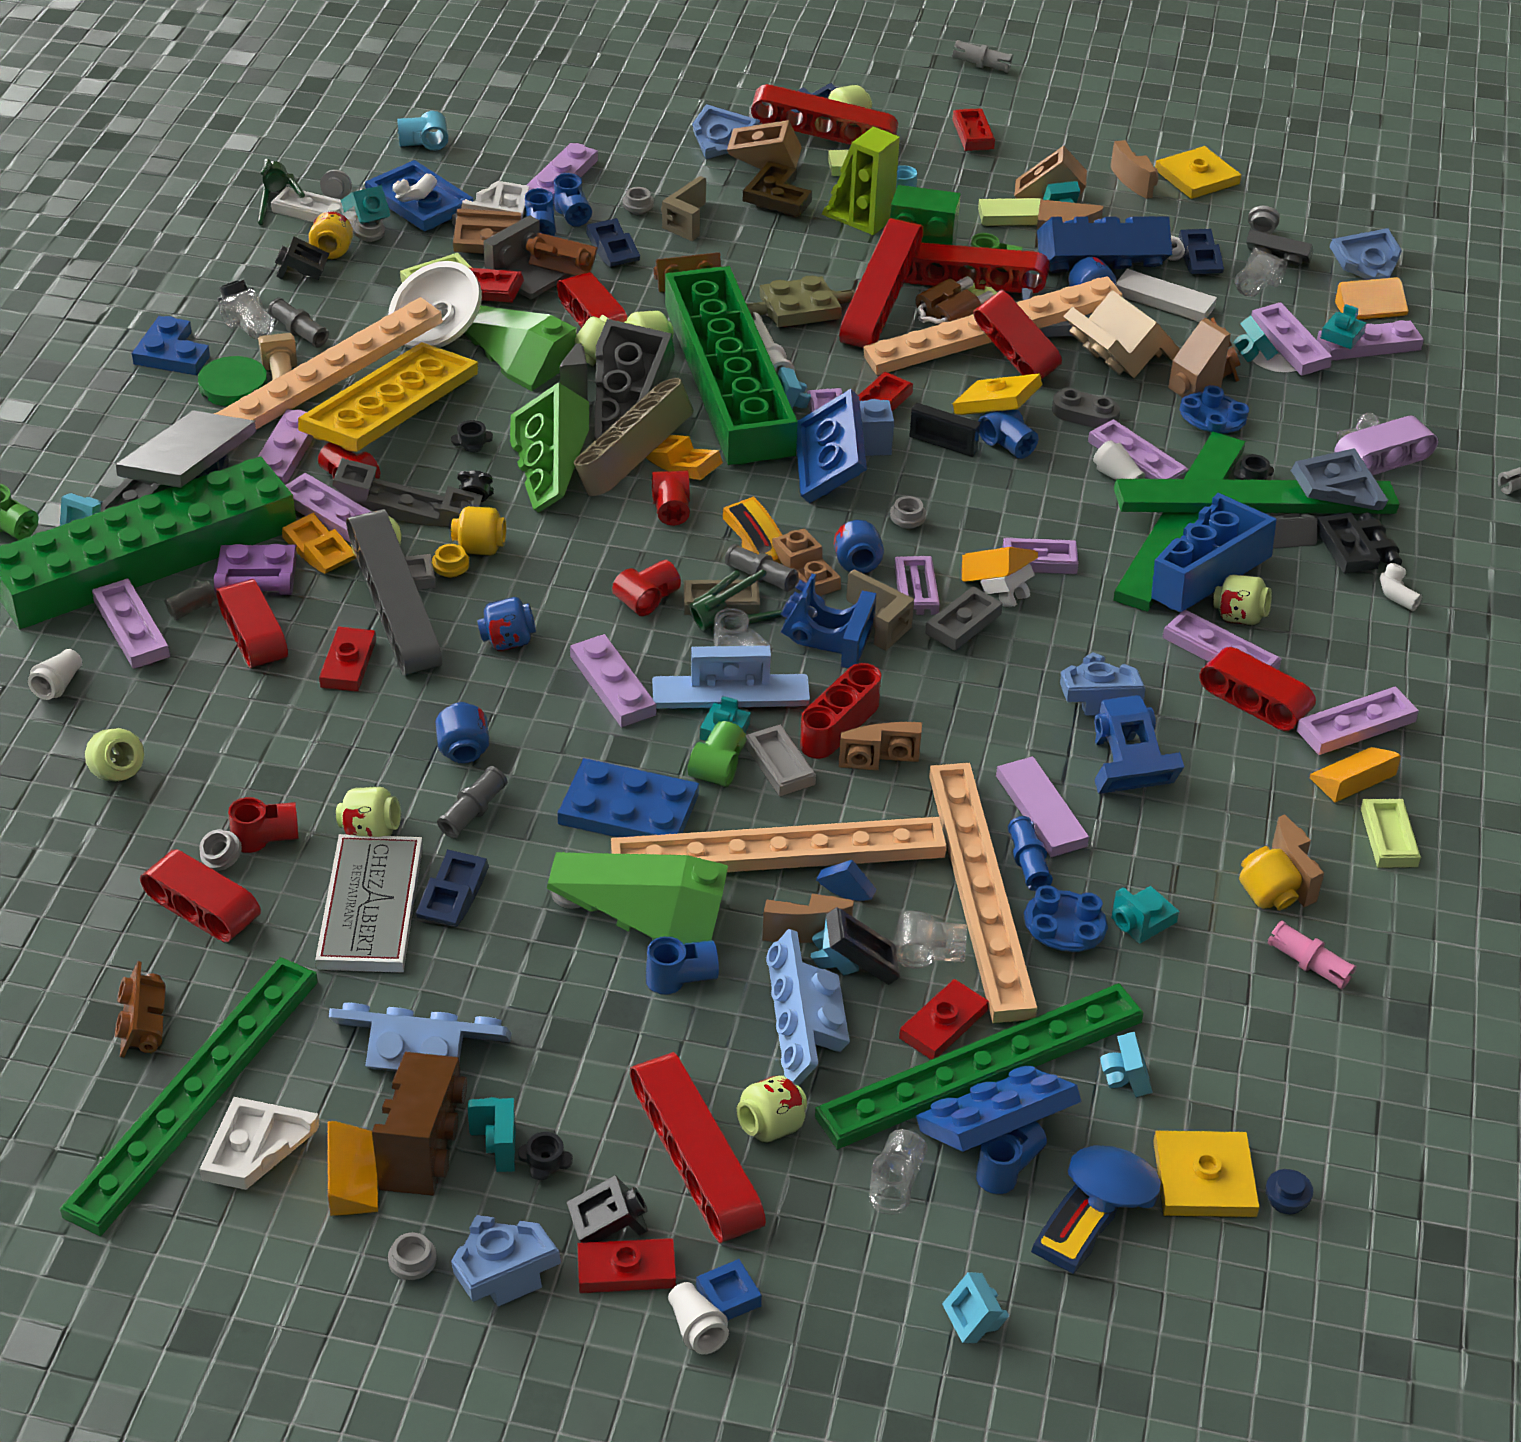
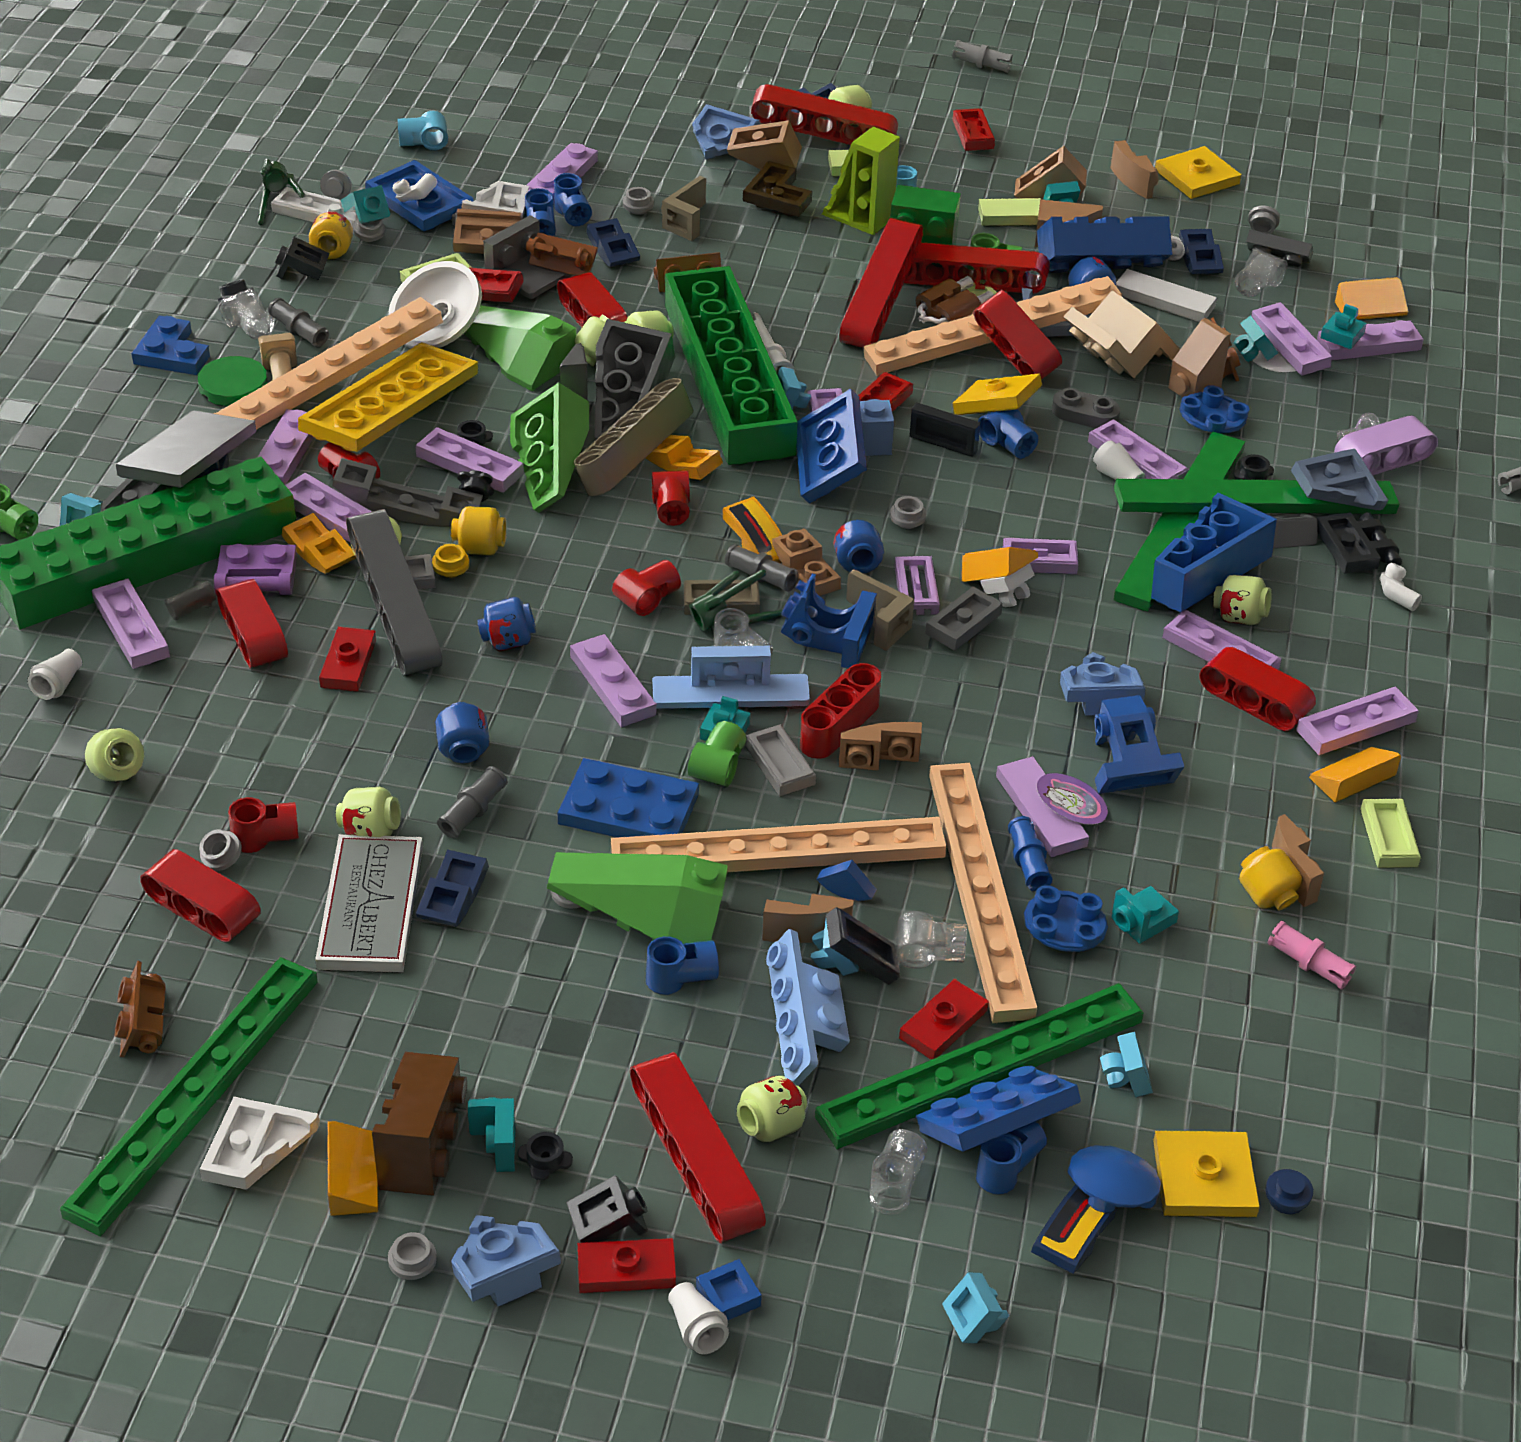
(401, 1032): light blue bracket -> none
(463, 455): none -> lavender plate
(800, 301): olive plate -> none
(1072, 799): none -> sticker
(1367, 254): medium blue plate -> none

